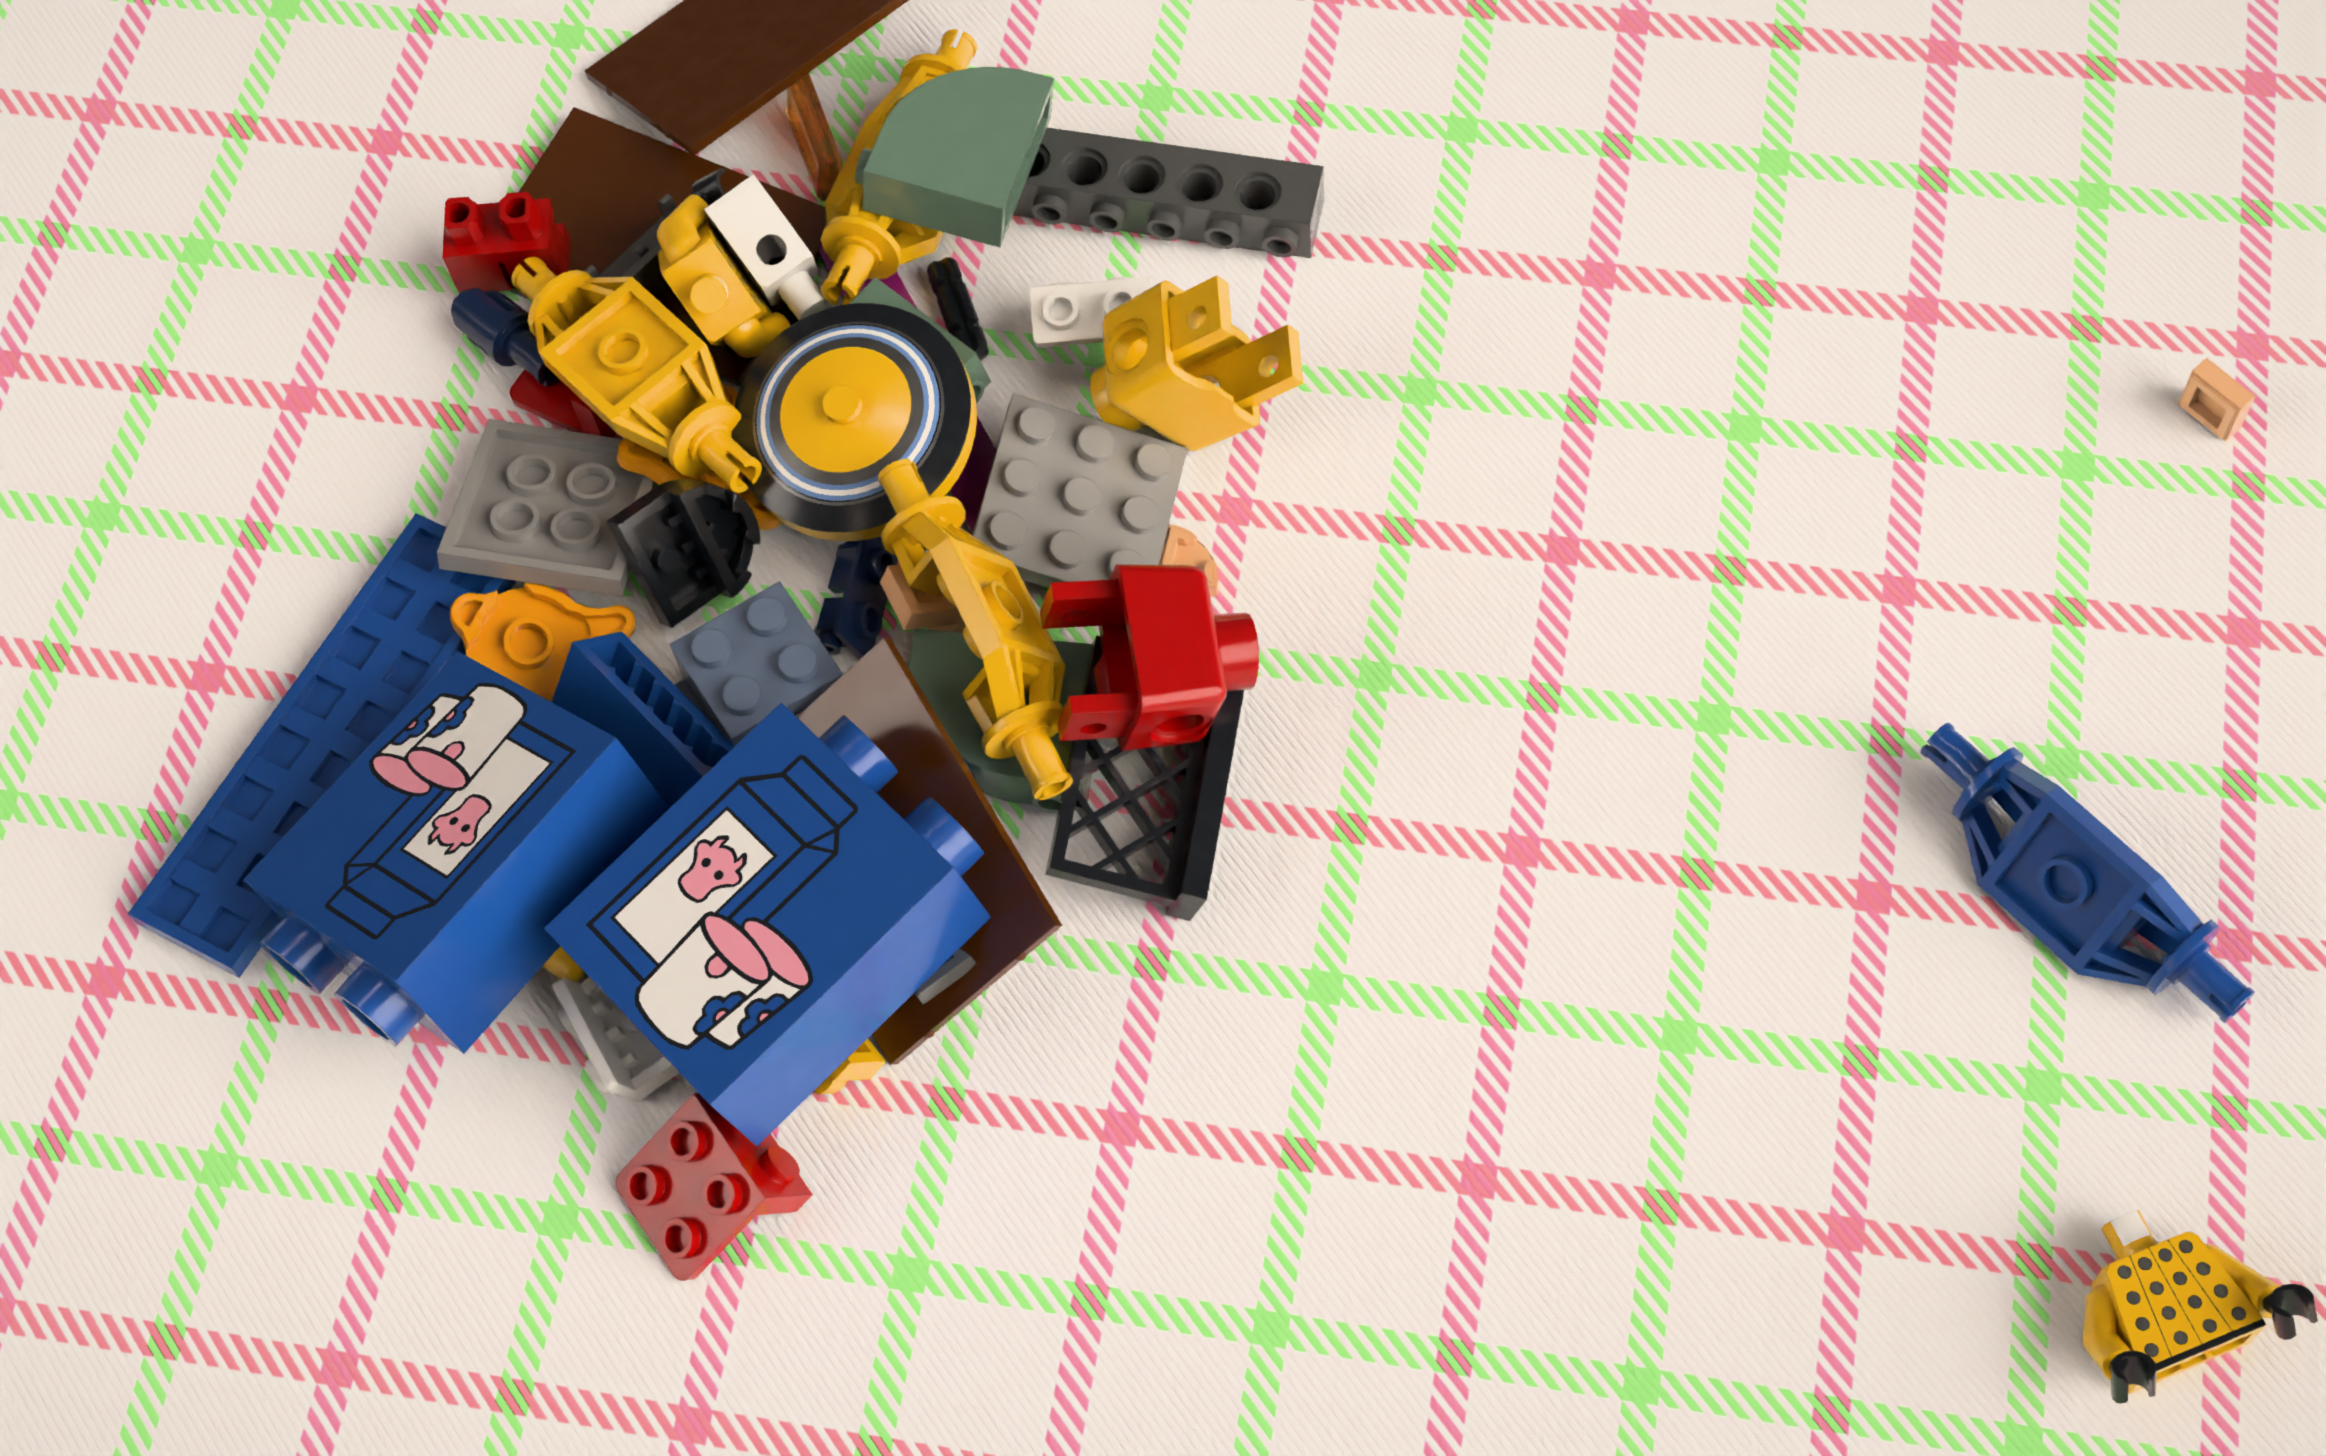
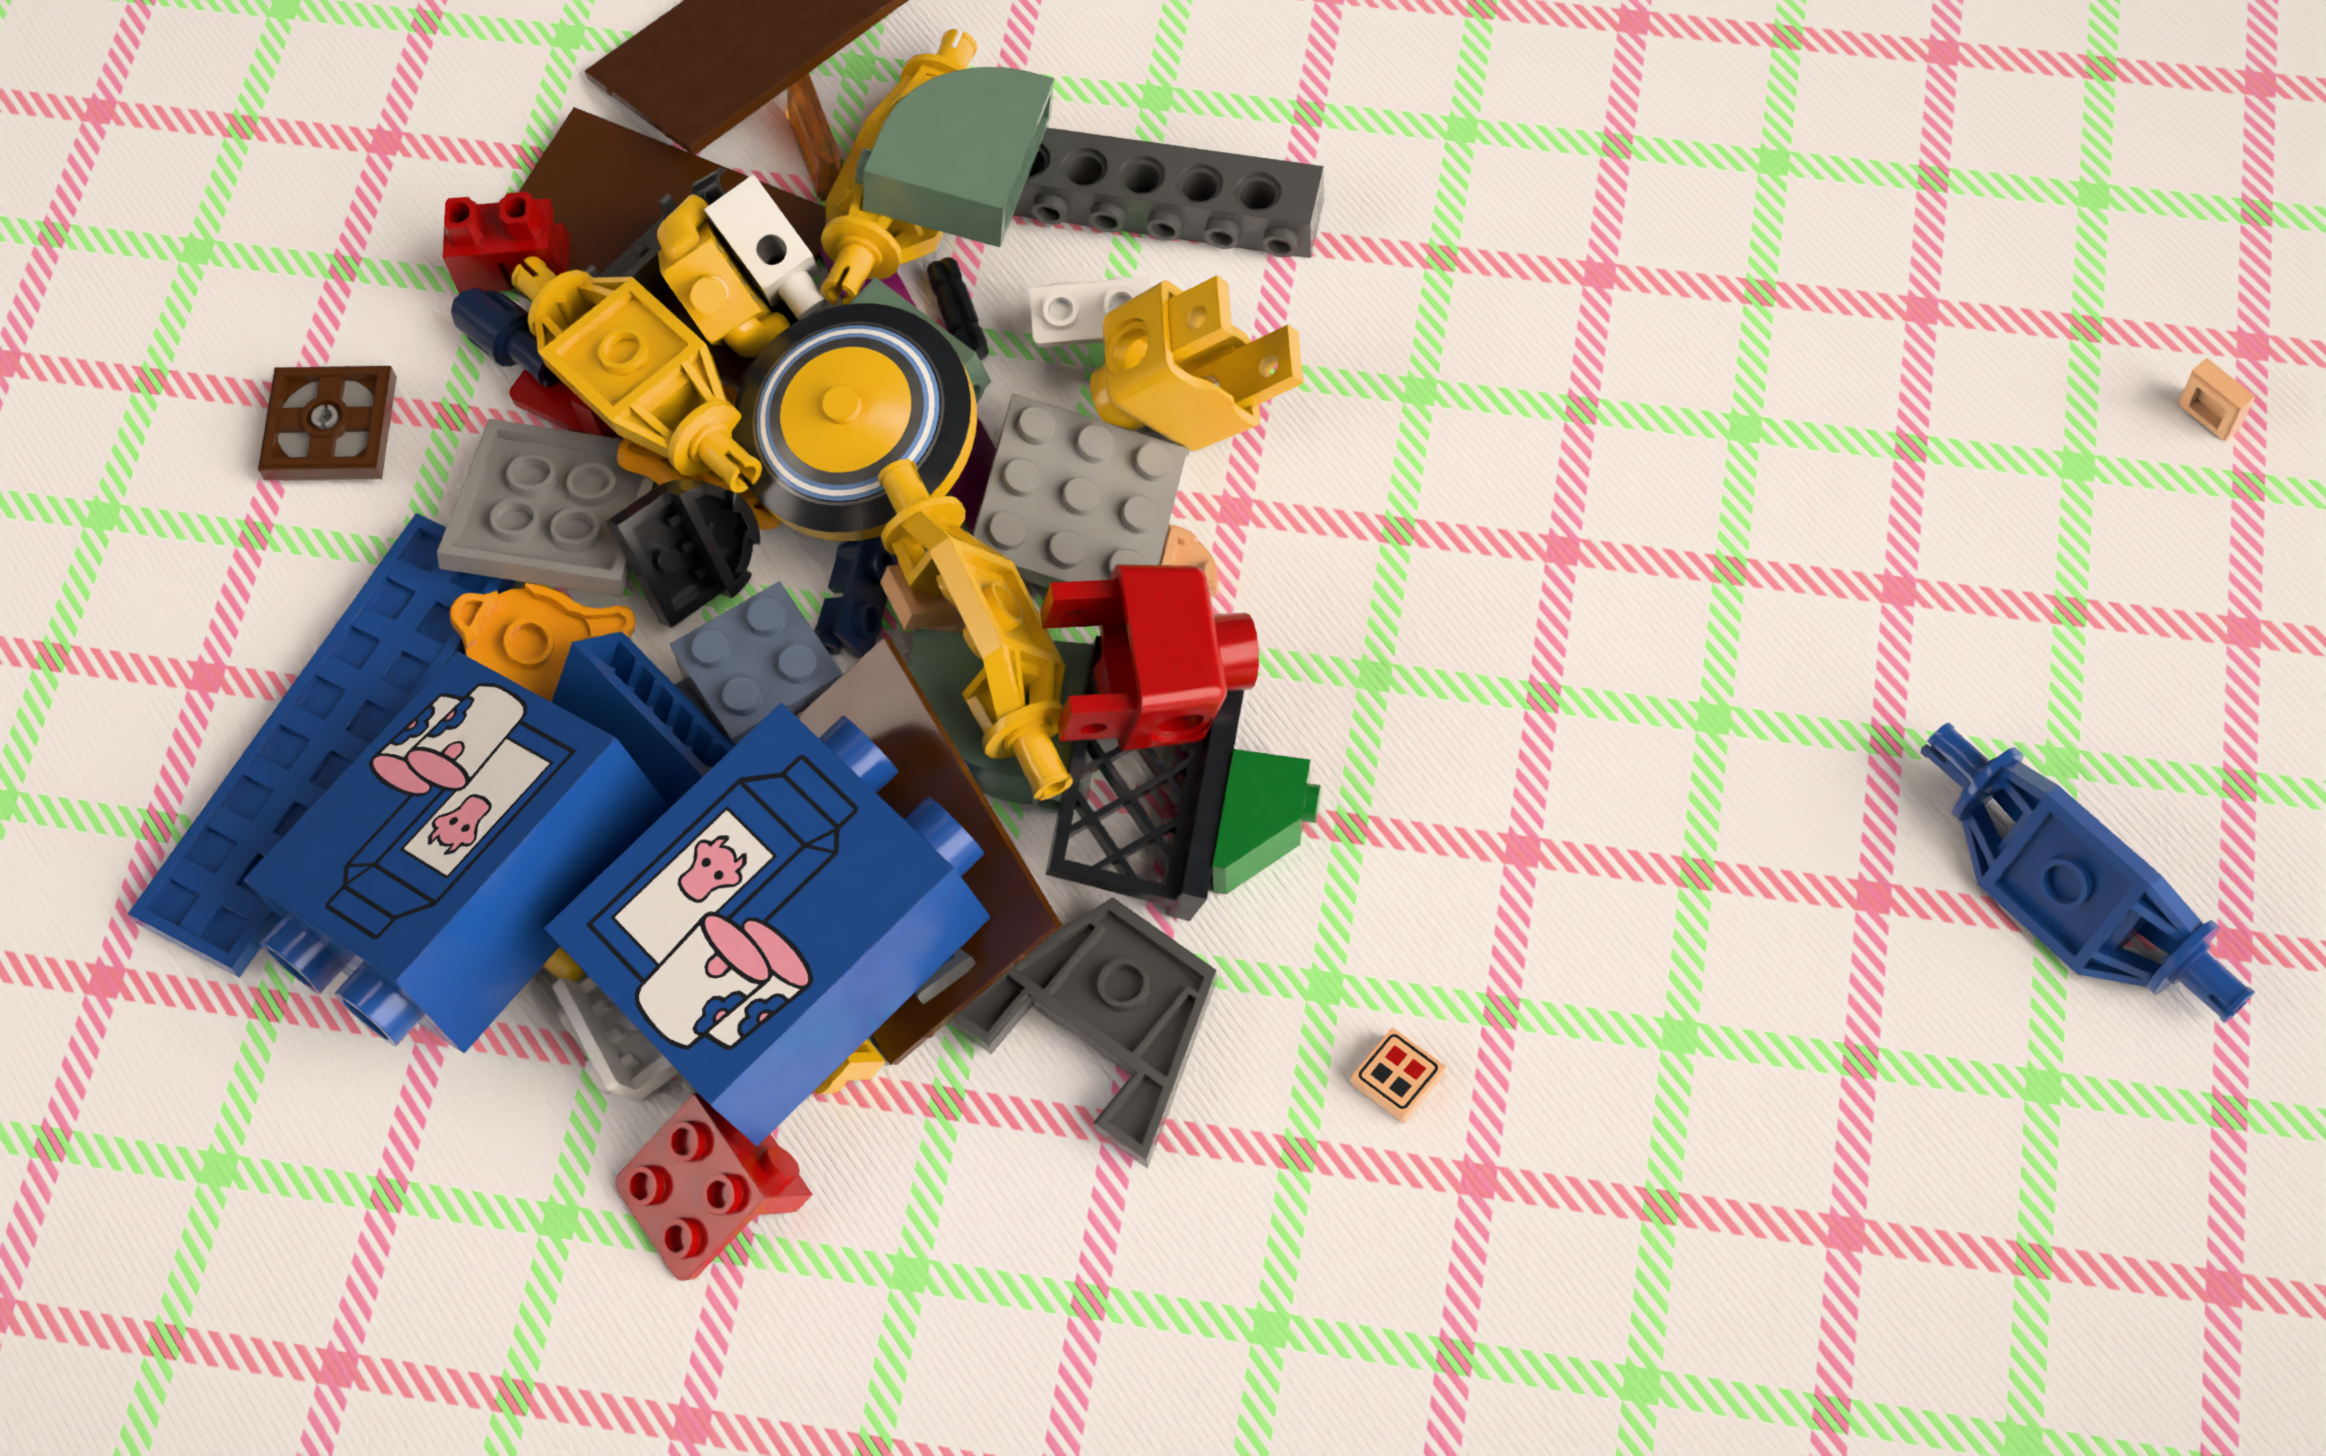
(327, 423): none -> reddish brown piece
(1122, 994): none -> dark grey wing
(1261, 815): none -> green slope
(1398, 1075): none -> light nougat tile
(2177, 1306): yellow torso -> none

